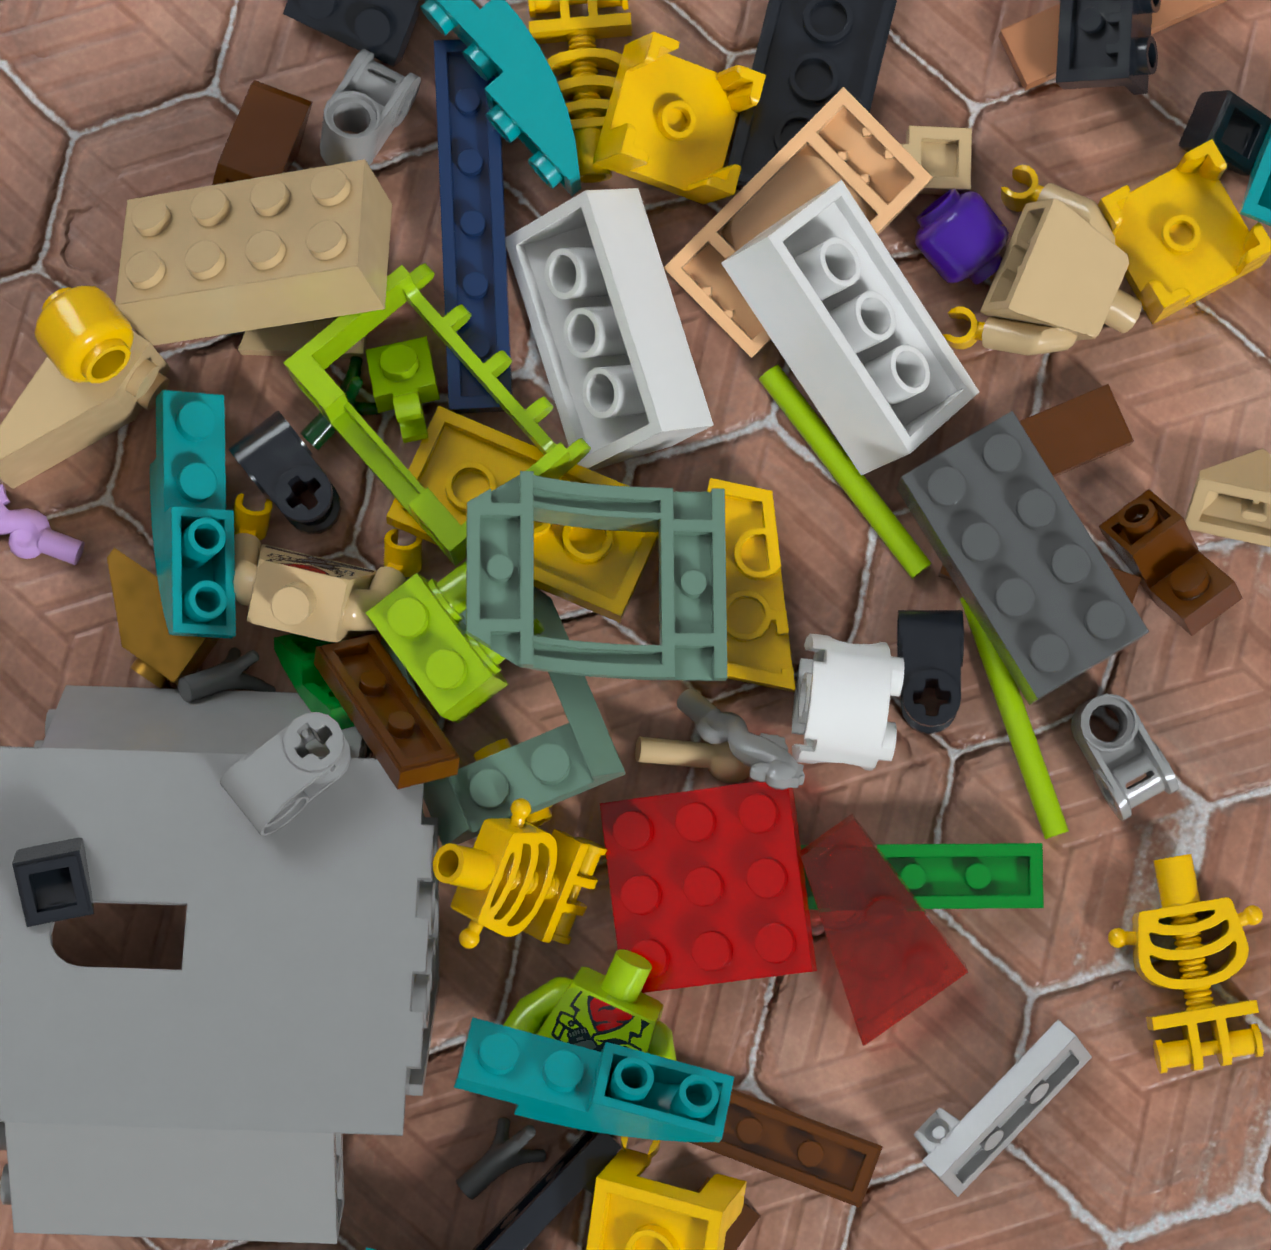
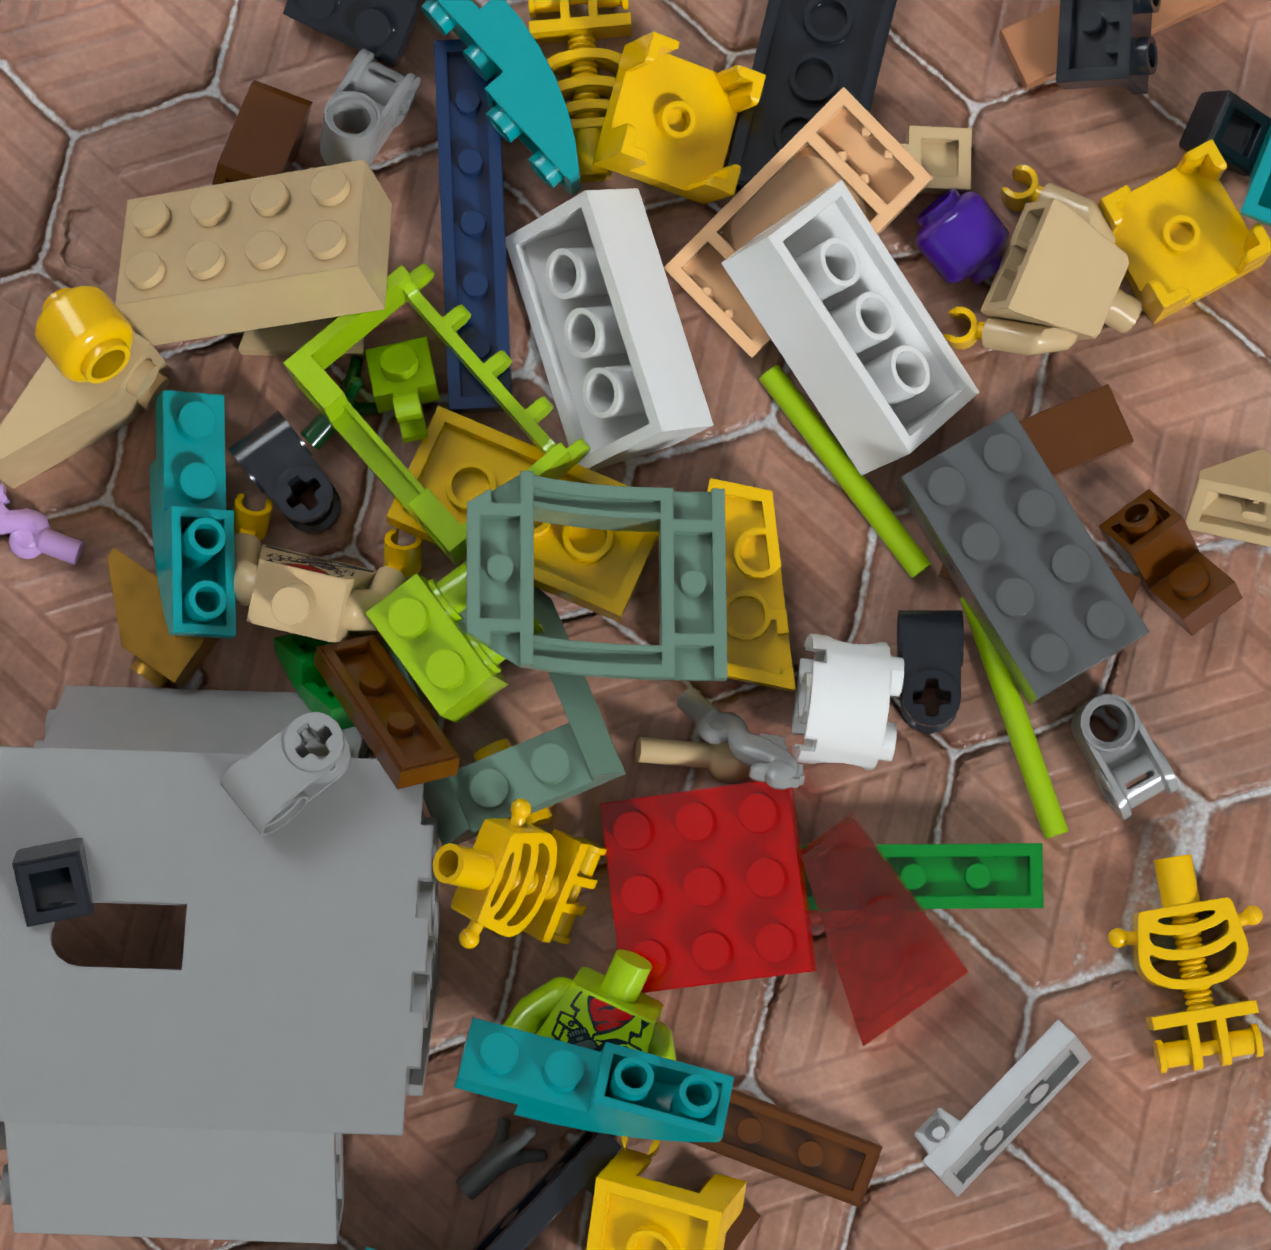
(224, 676): dark grey bar -> none

